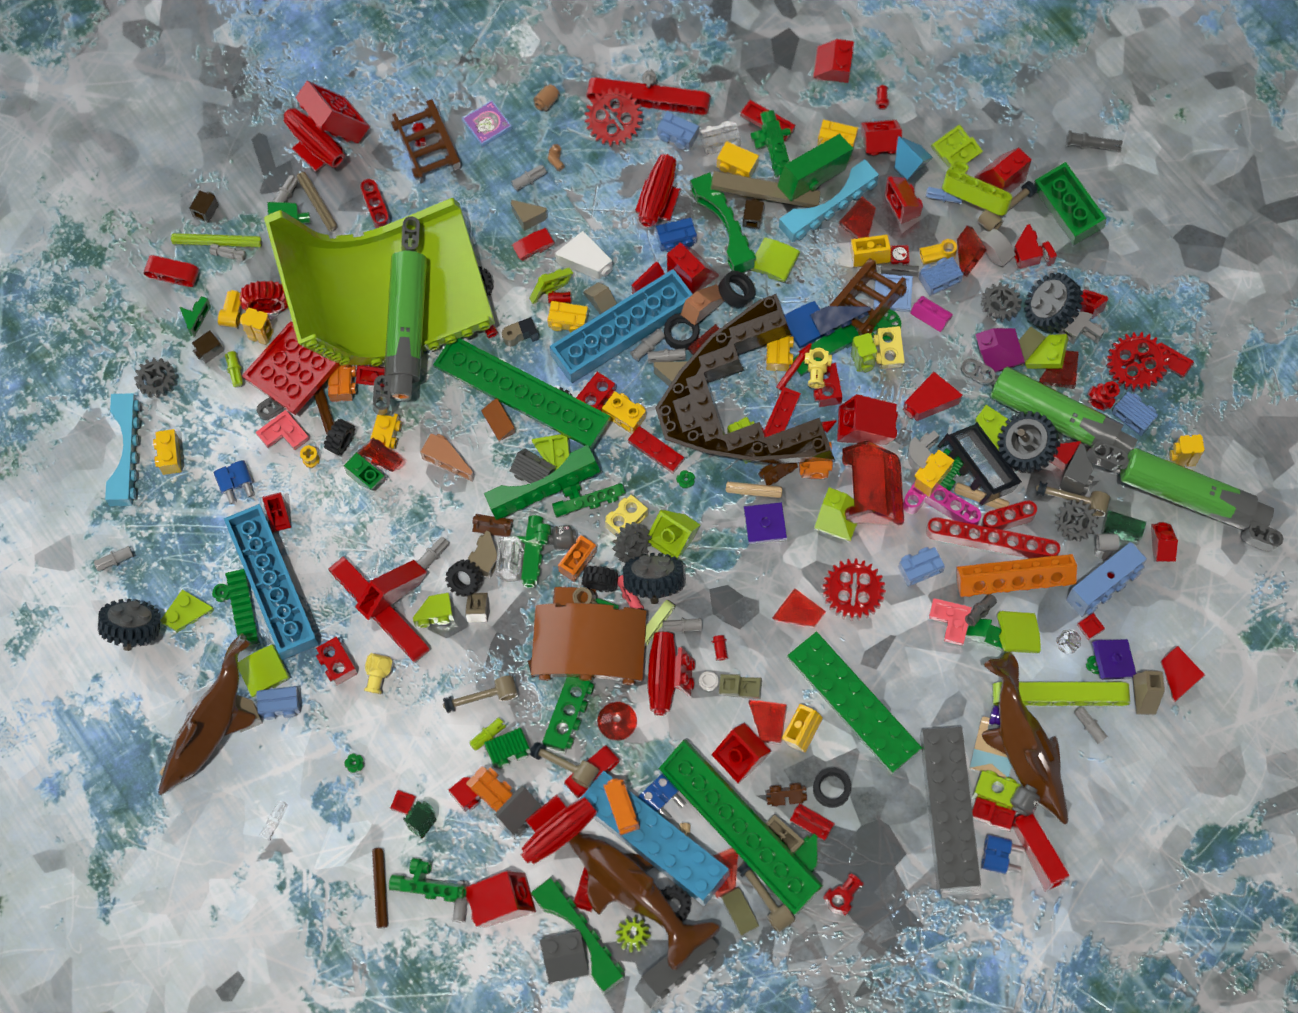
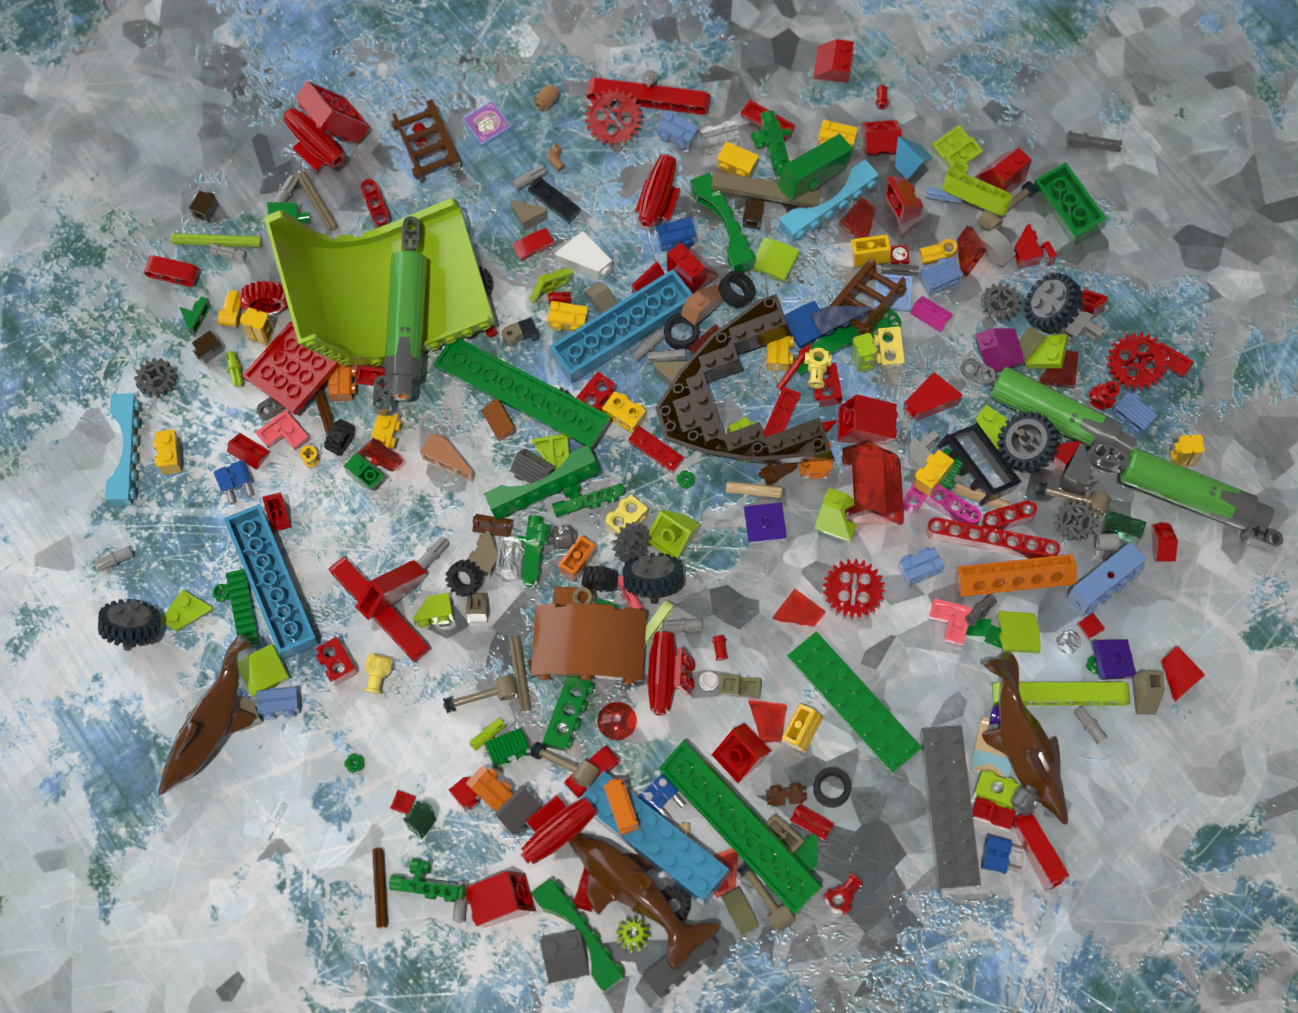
(247, 450): none -> red slope
(519, 673): none -> dark tan axle
(554, 200): none -> black plate

